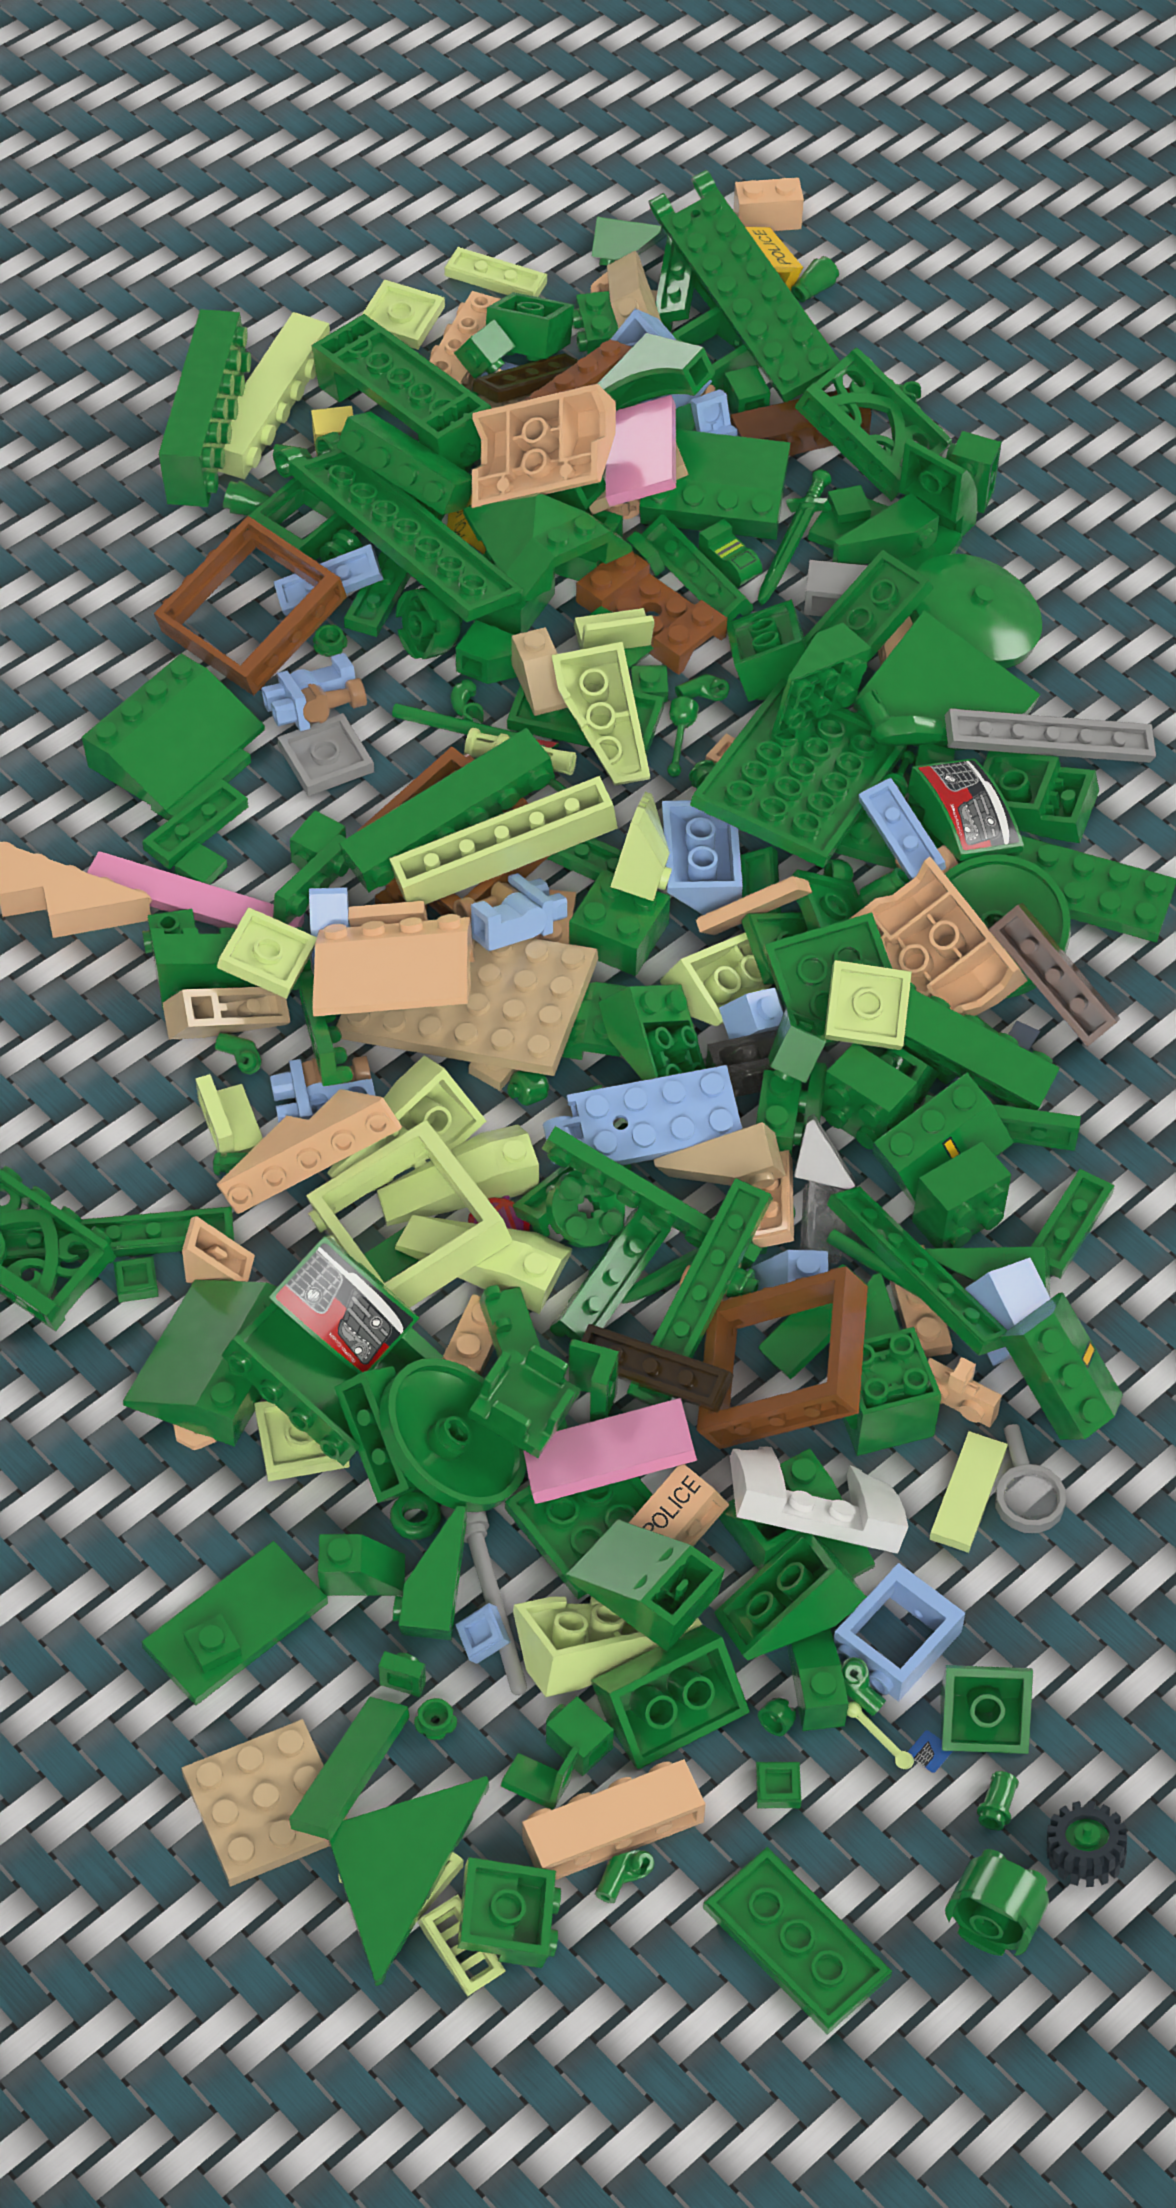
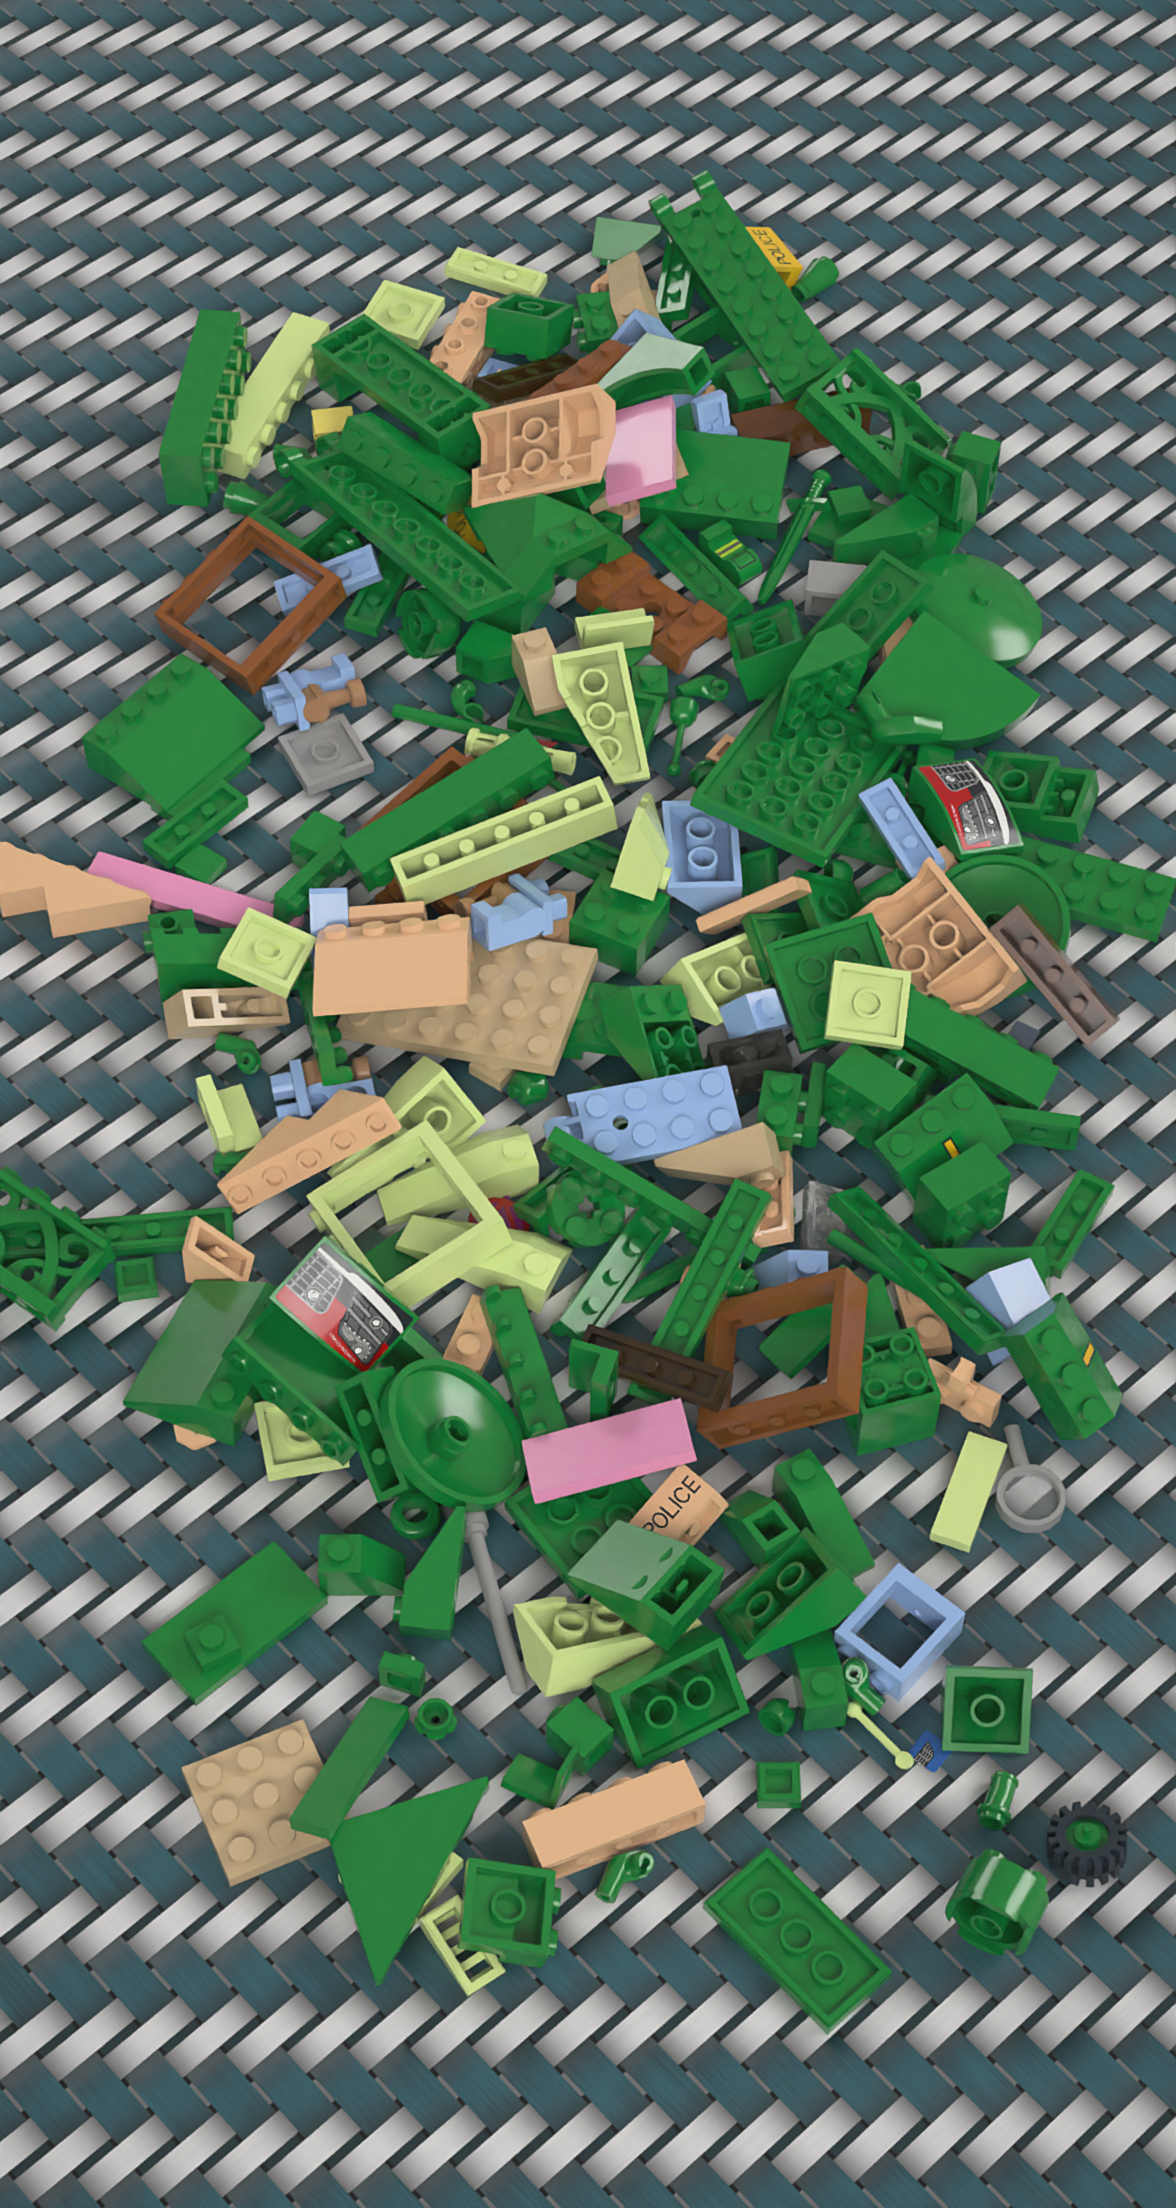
(329, 640): green plate -> none
(482, 1633): light blue tile -> none
(485, 350): brick -> none
(525, 1398): green panel -> none
(647, 552): green tile -> none
(770, 203): light nougat brick -> none
(796, 1046): green slope -> none
(820, 1160): slope -> none
(871, 1519): white wedge -> none
(1049, 735): light grey plate -> none

